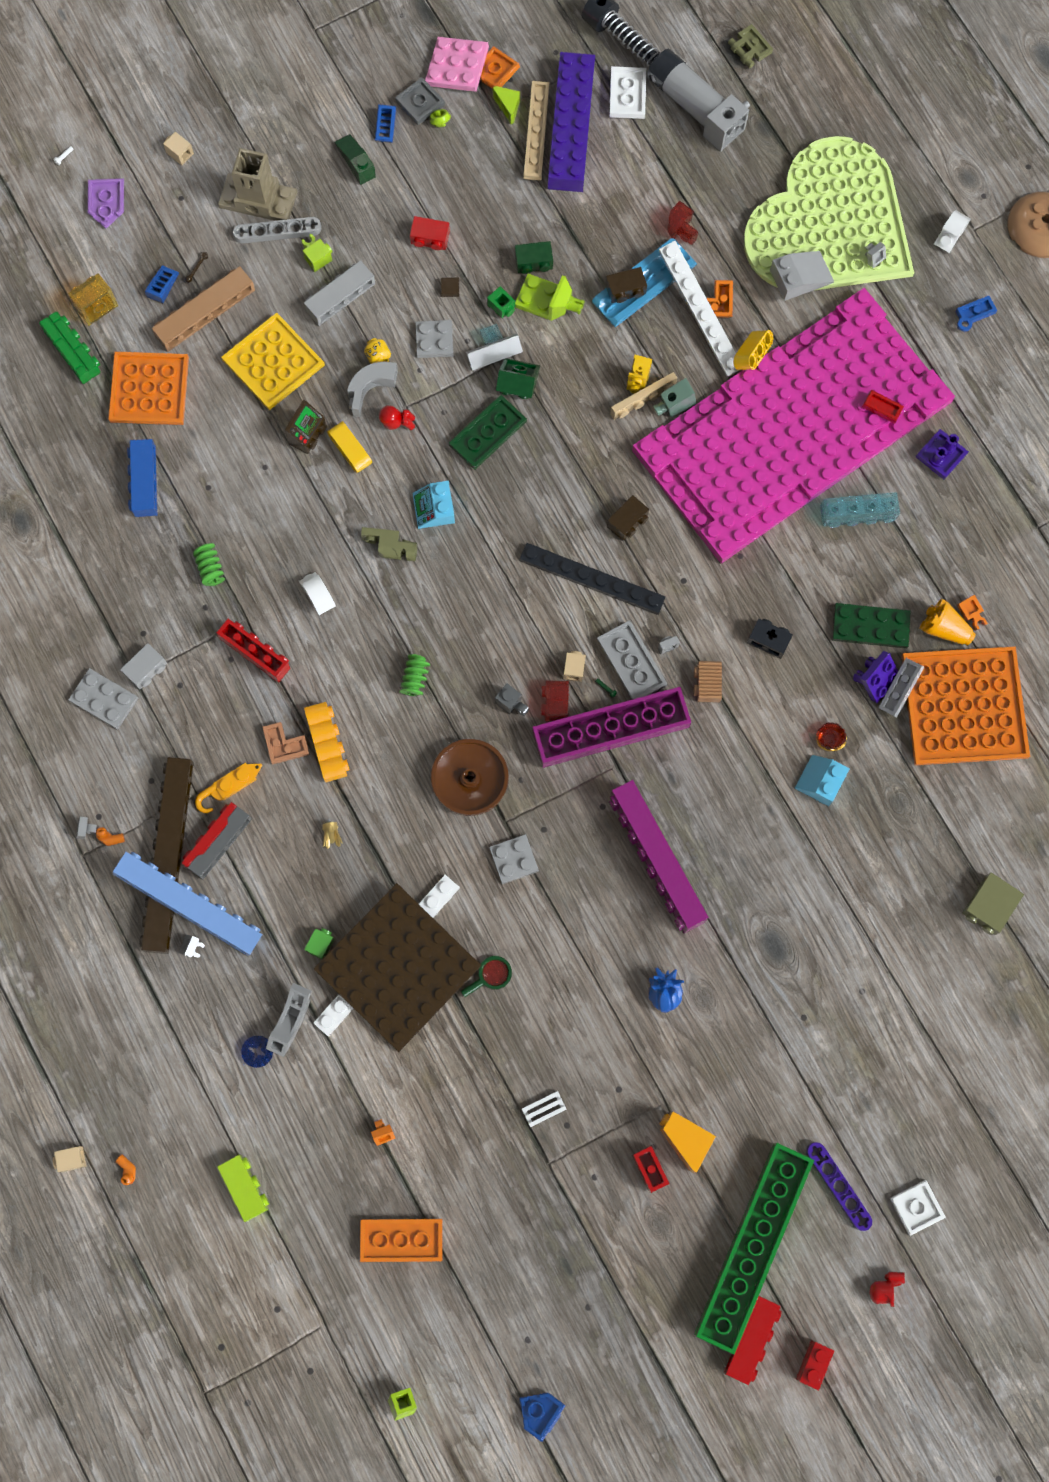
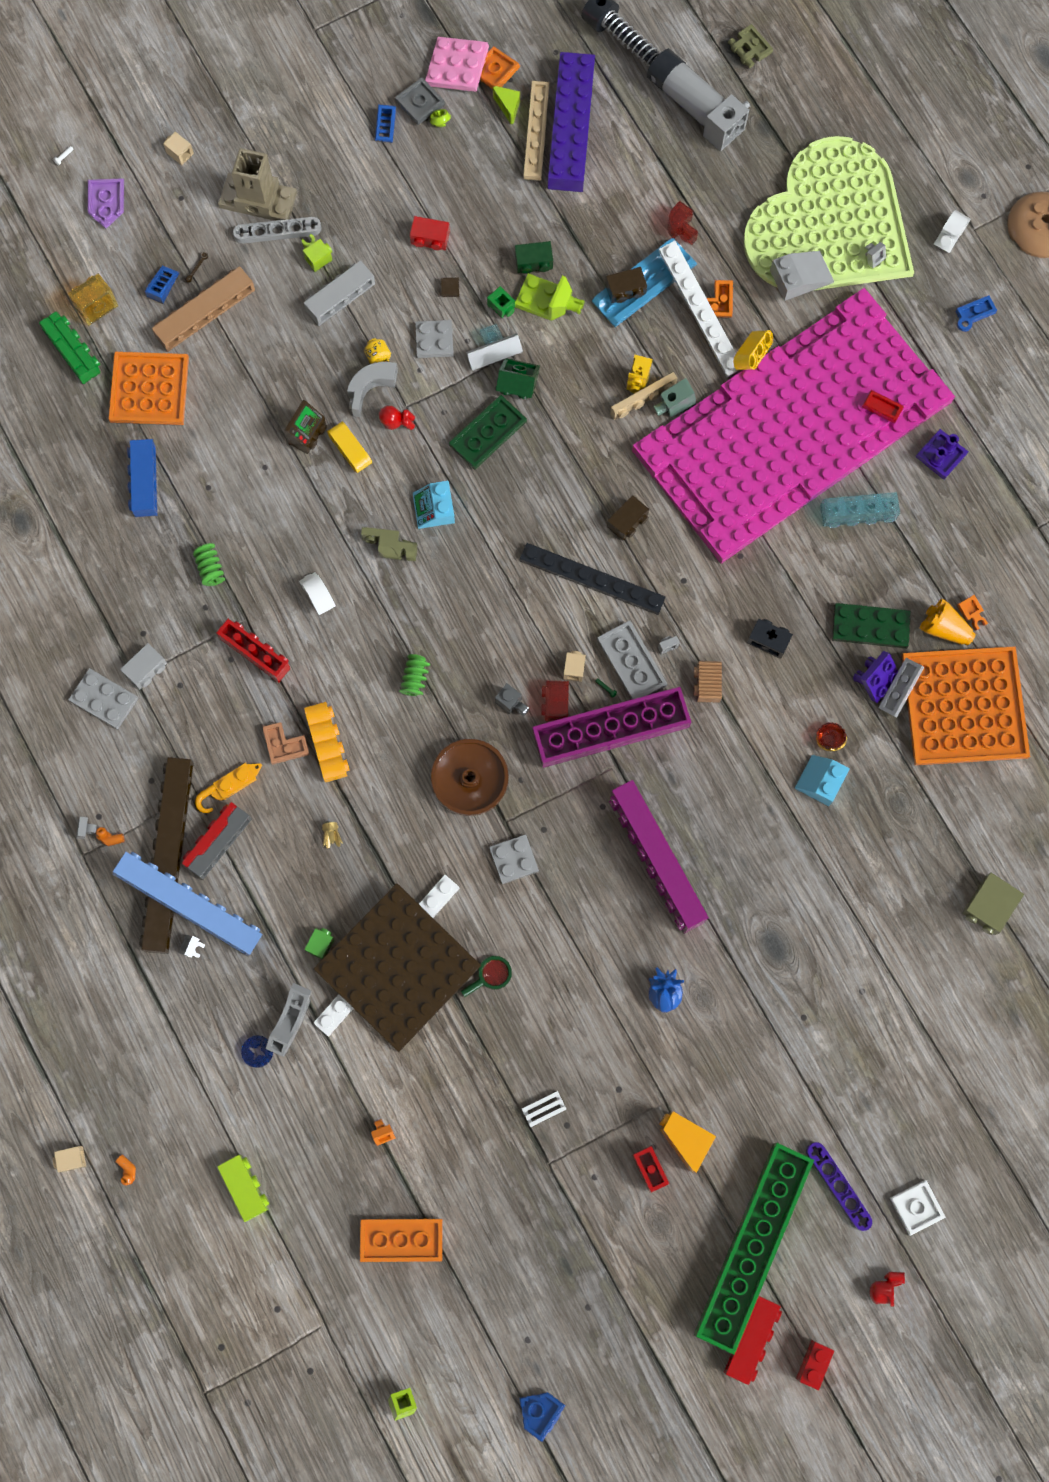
(273, 361): yellow plate -> none
(356, 159): dark green slope -> none
(628, 92): white plate -> none

